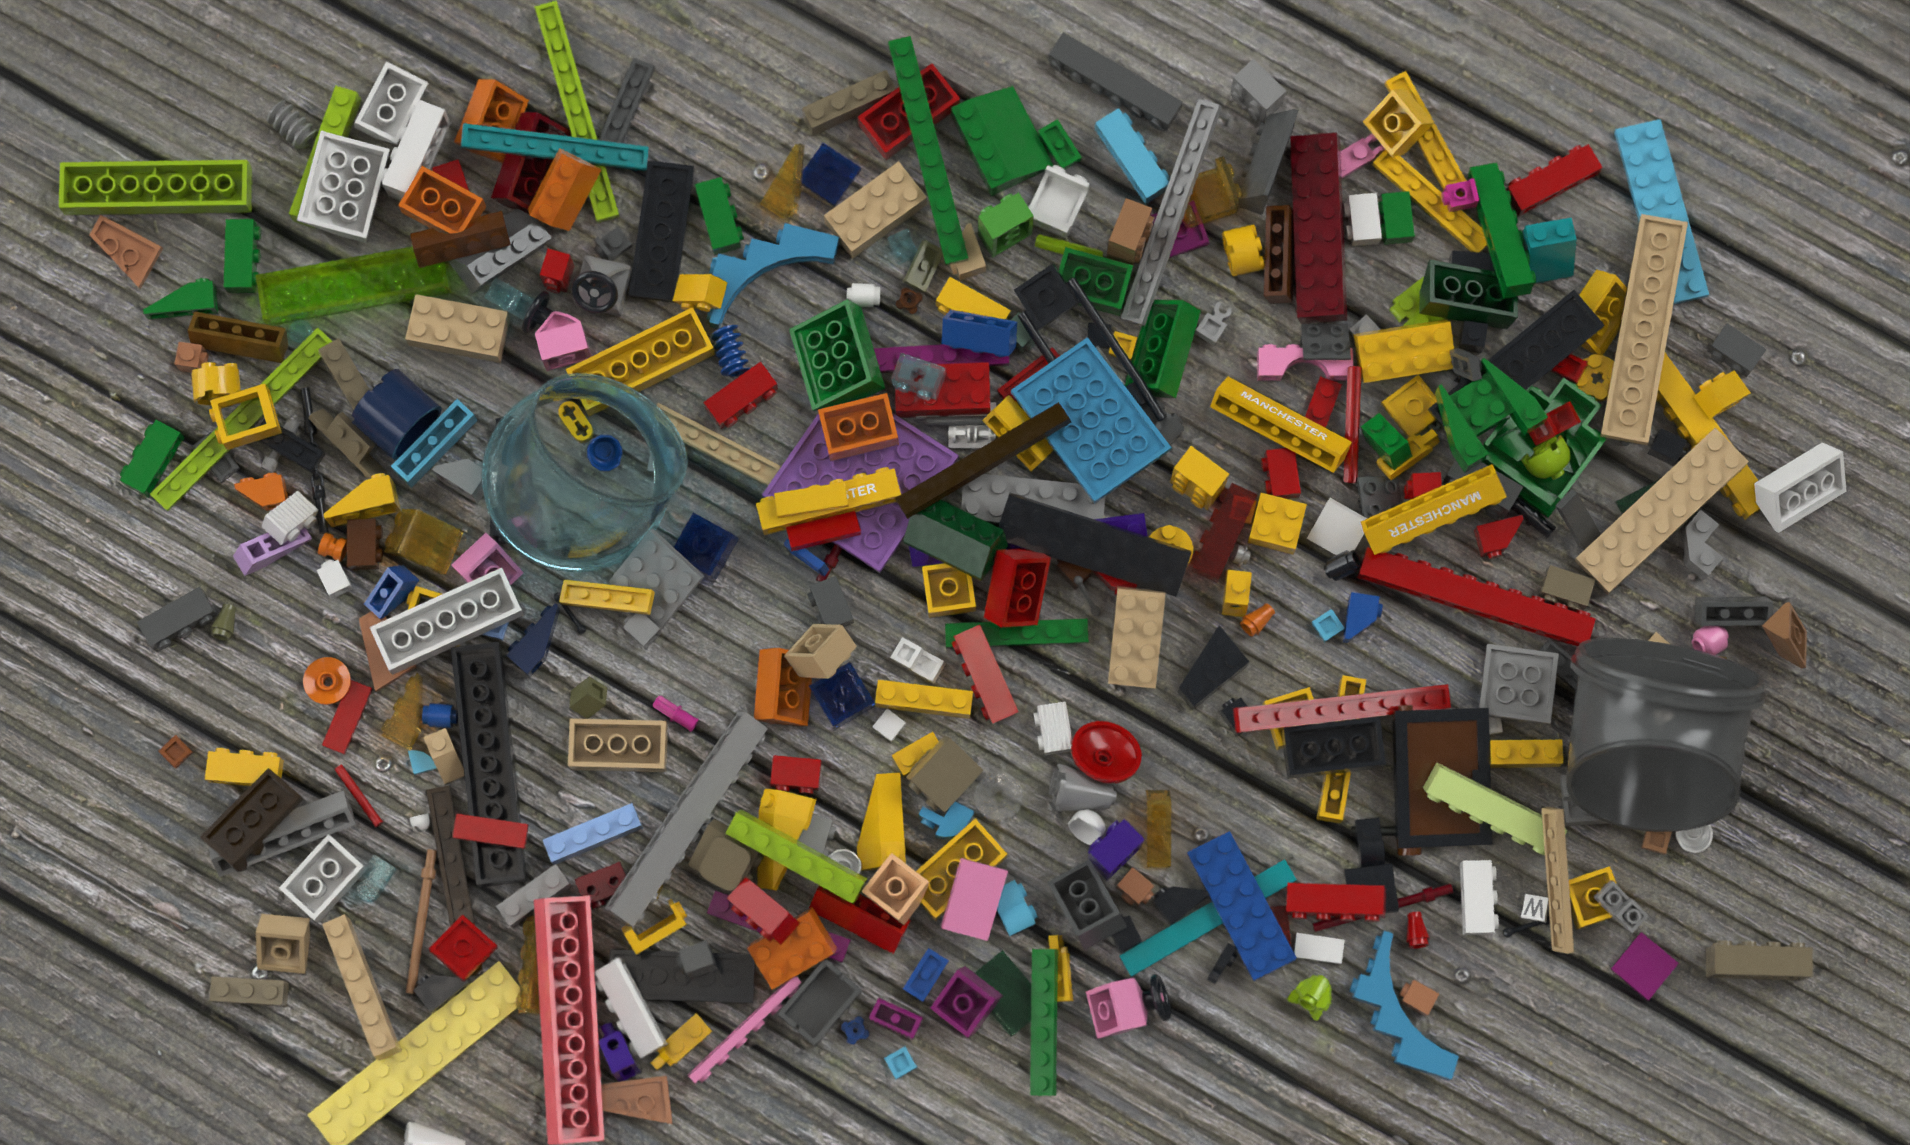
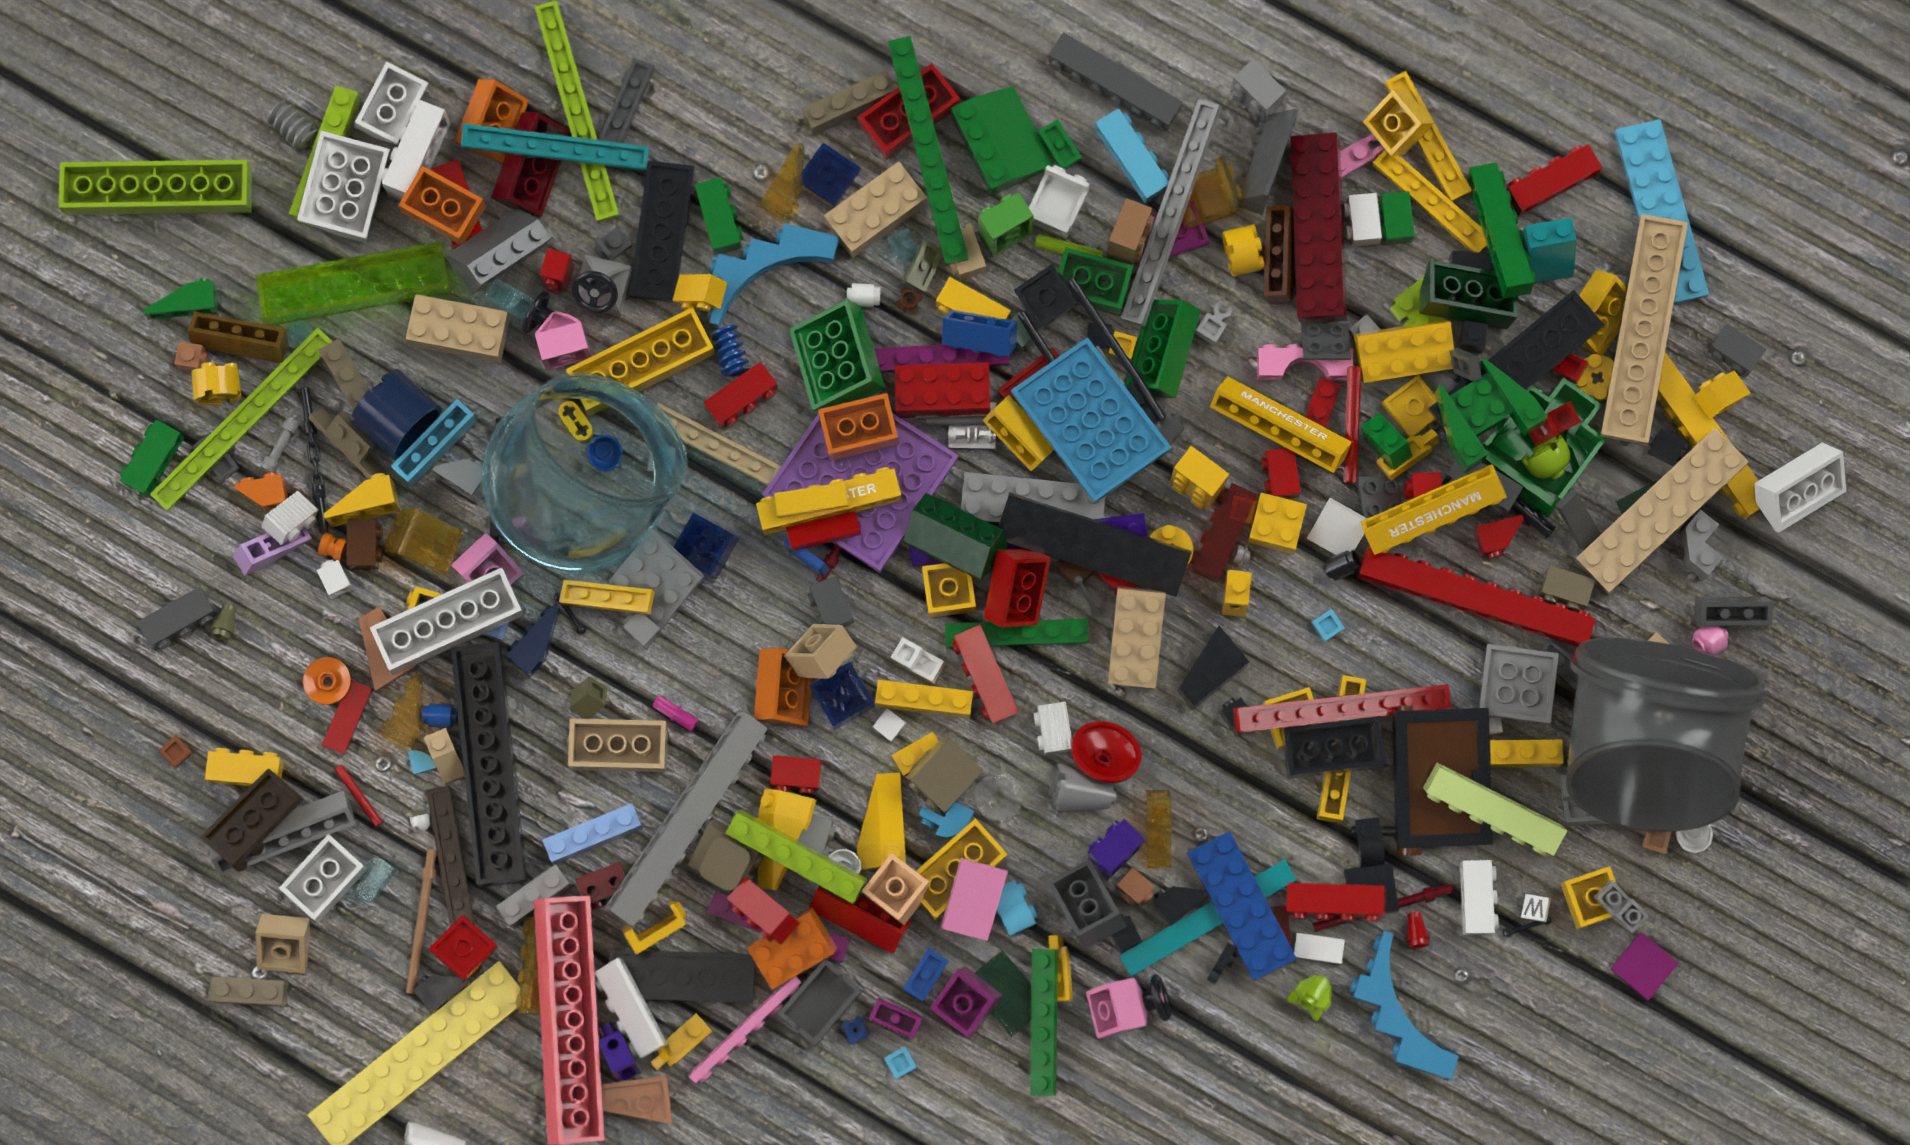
(128, 249): nougat wing -> none
(241, 255): green brick -> none
(245, 437): yellow window -> none
(294, 449): black tile -> none
(361, 987): tan brick -> none
(391, 590): blue slope -> none
(437, 247): reddish brown arch -> none
(490, 831): red tile -> none
(563, 190): orange slope -> none
(696, 960): dark grey brick -> none
(909, 368): clear light blue brick -> none
(983, 460): dark brown tile -> none
(1087, 826): white hair -> none
(1256, 620): orange cone -> none
(1361, 614): blue slope -> none
(1418, 997): nougat brick -> none
(1457, 203): dark pink brick -> none
(1557, 880): tan tile -> none
(1759, 962): dark tan brick -> none
(1788, 635): medium nougat slope -> none

